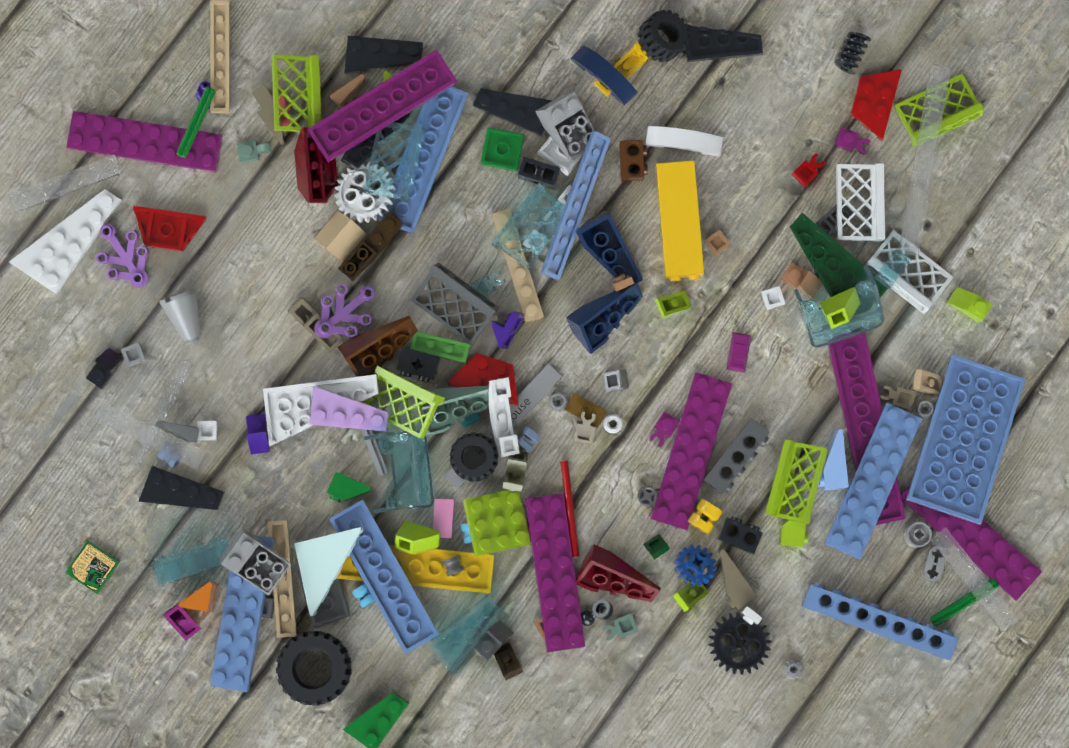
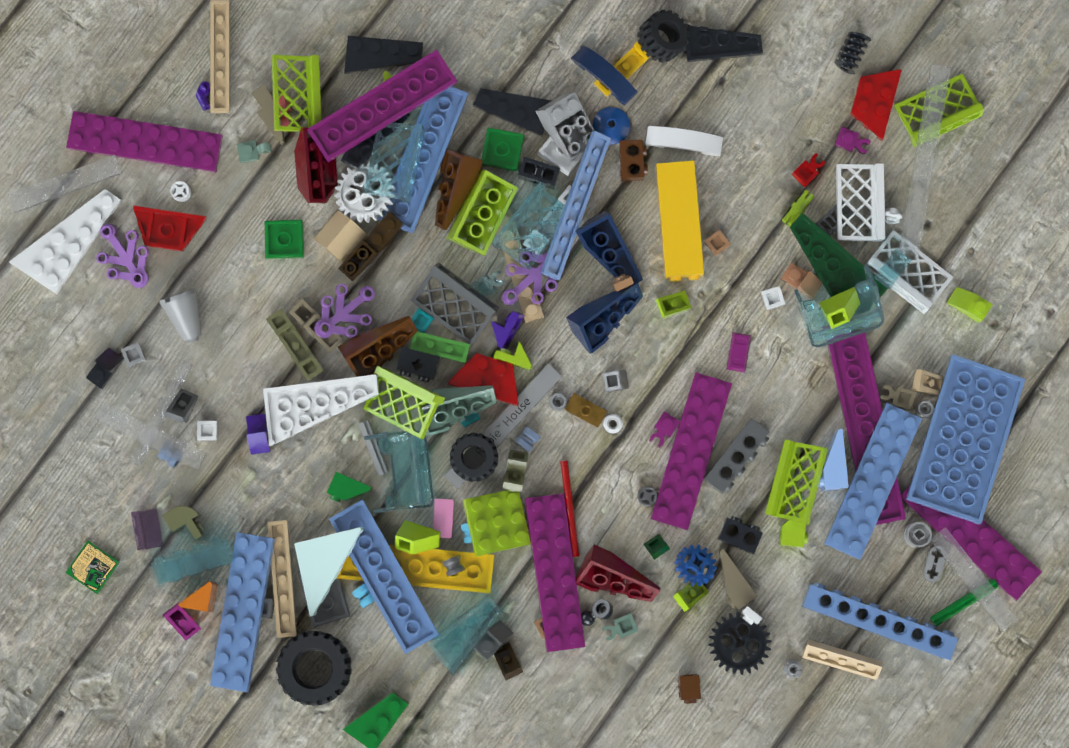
(147, 529): none -> clear purple panel
(175, 490): black wing -> none
(178, 189): none -> white wheel
(181, 406): none -> dark grey slope
(184, 516): none -> olive brick
(185, 432): dark grey slope -> none
(195, 122): green axle -> none
(254, 561): light grey slope -> none
(284, 239): none -> green tile
(294, 344): none -> olive slope
(343, 412): lavender wing -> none
(347, 92): medium nougat slope -> none
(422, 320): none -> teal tile
(459, 176): none -> reddish brown wedge
(482, 213): none -> lime slope
(501, 417): white slope -> none
(519, 359): none -> lime slope
(533, 275): none -> medium lavender plant
(585, 430): plate -> none
(621, 120): none -> blue dish
(689, 688): none -> reddish brown brick
(708, 510): yellow wheel -> none
(798, 207): none -> lime pin
(842, 659): none -> tan plate
(892, 216): none -> white plate

